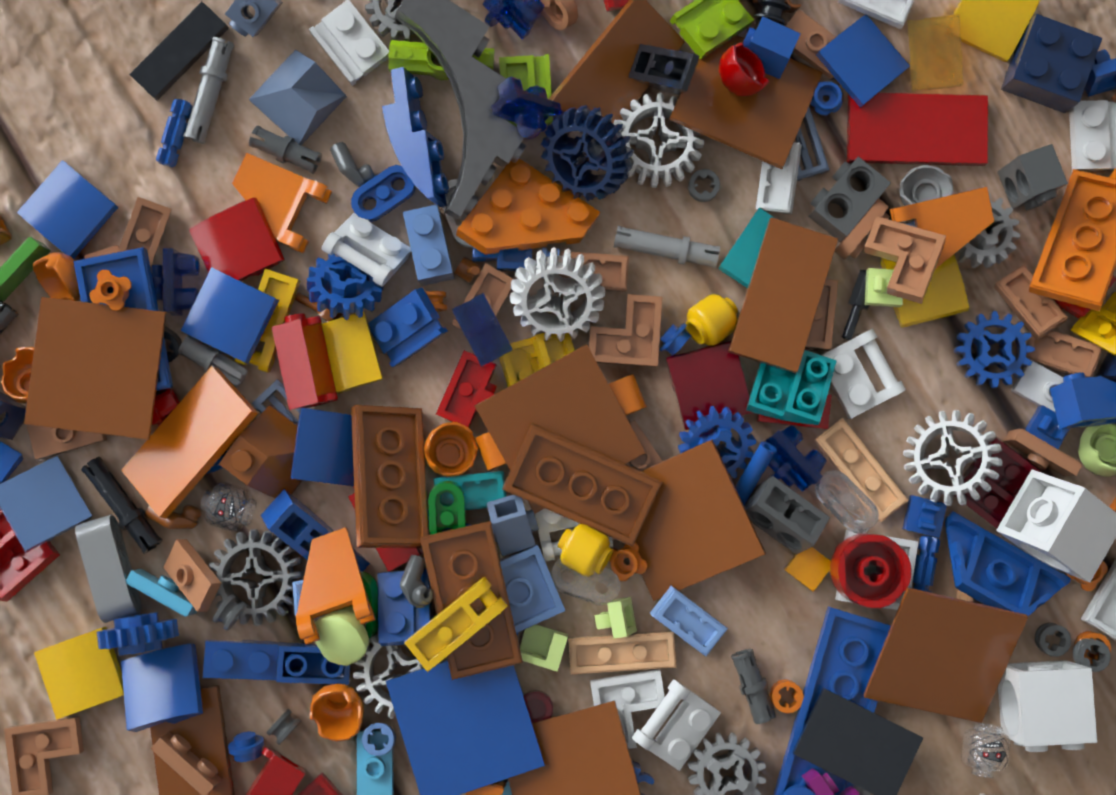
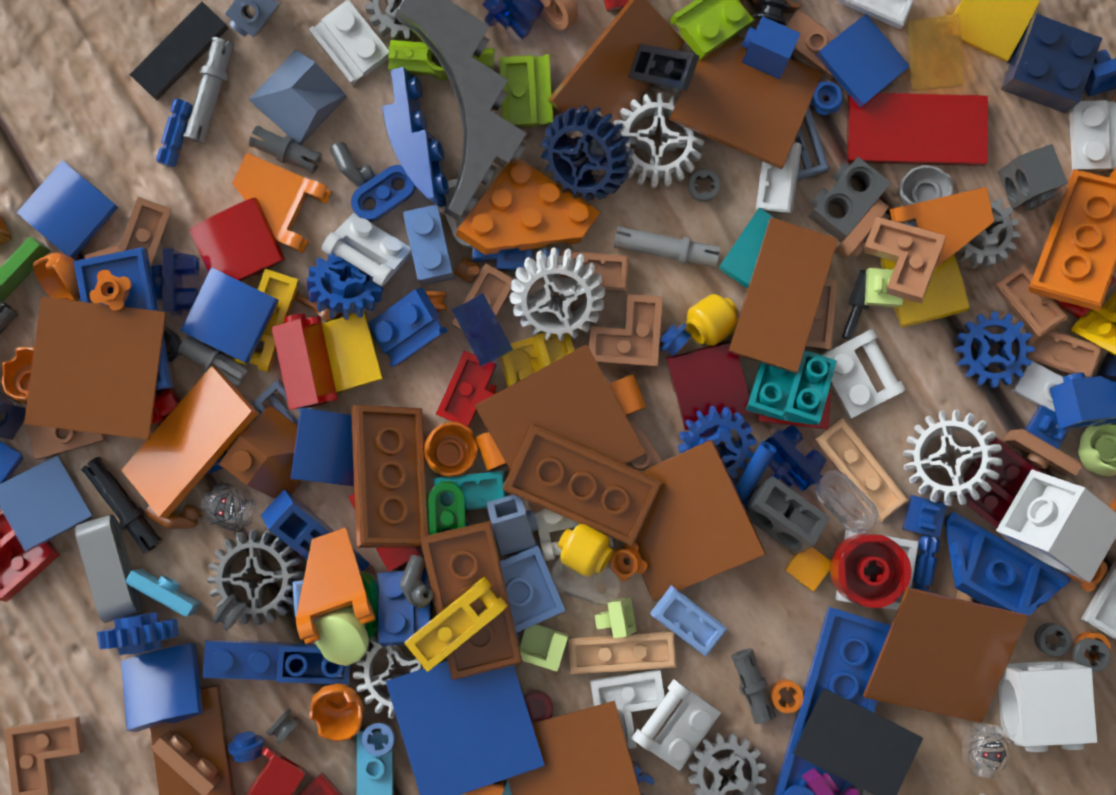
(79, 674): yellow slope -> none
(192, 575): nougat plate -> none
(525, 108): clear blue hips -> none
(742, 71): red hair -> none

